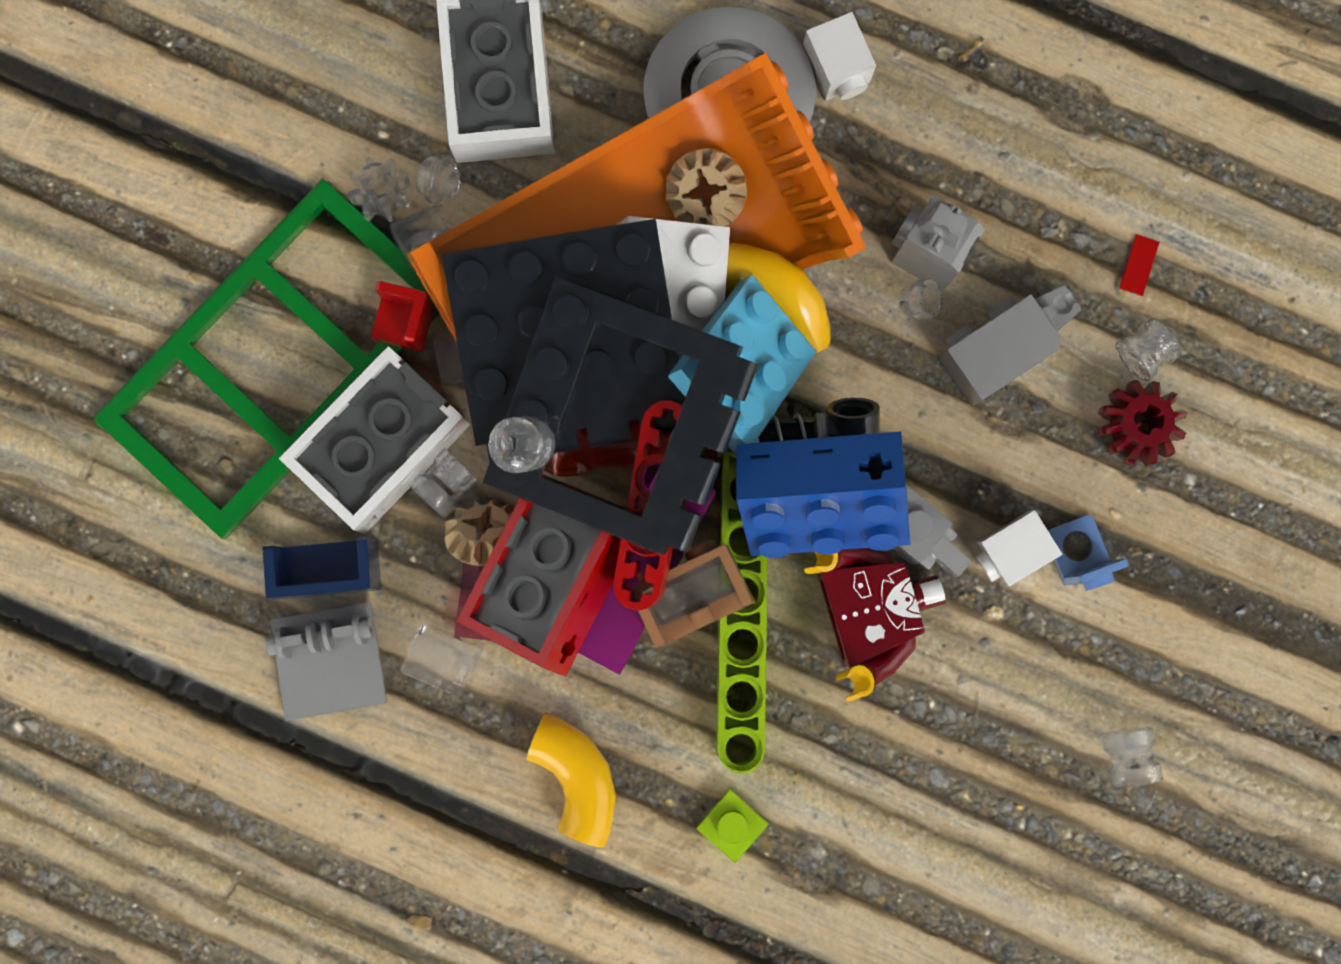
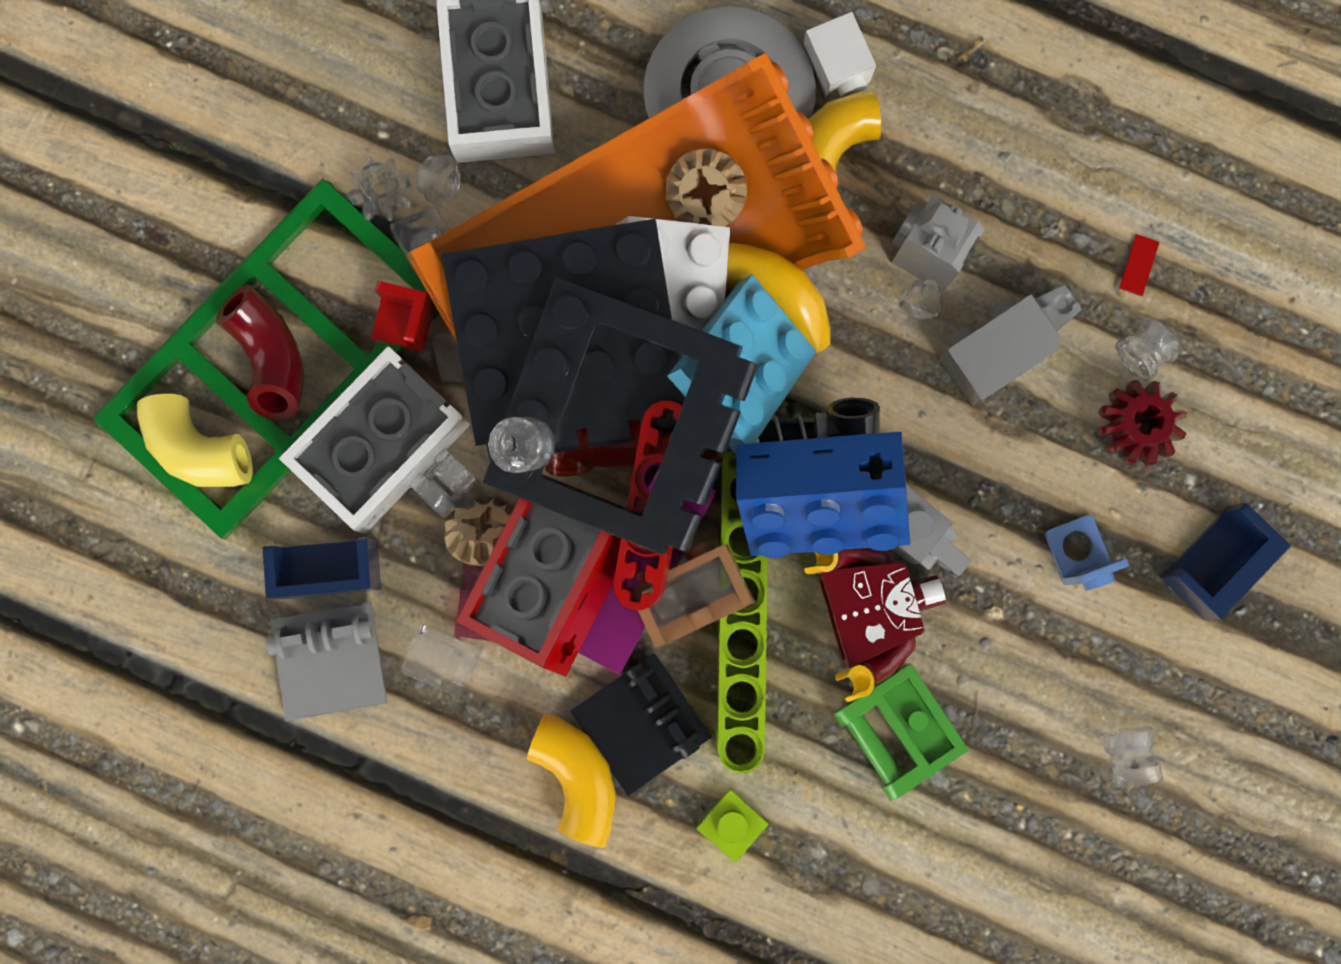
(185, 451): none -> light yellow cylinder
(270, 350): none -> dark red cylinder
(641, 724): none -> black hinge
(845, 123): none -> yellow cylinder
(916, 724): none -> bright green plate
(1017, 549): white brick -> none
(1225, 561): none -> dark blue panel

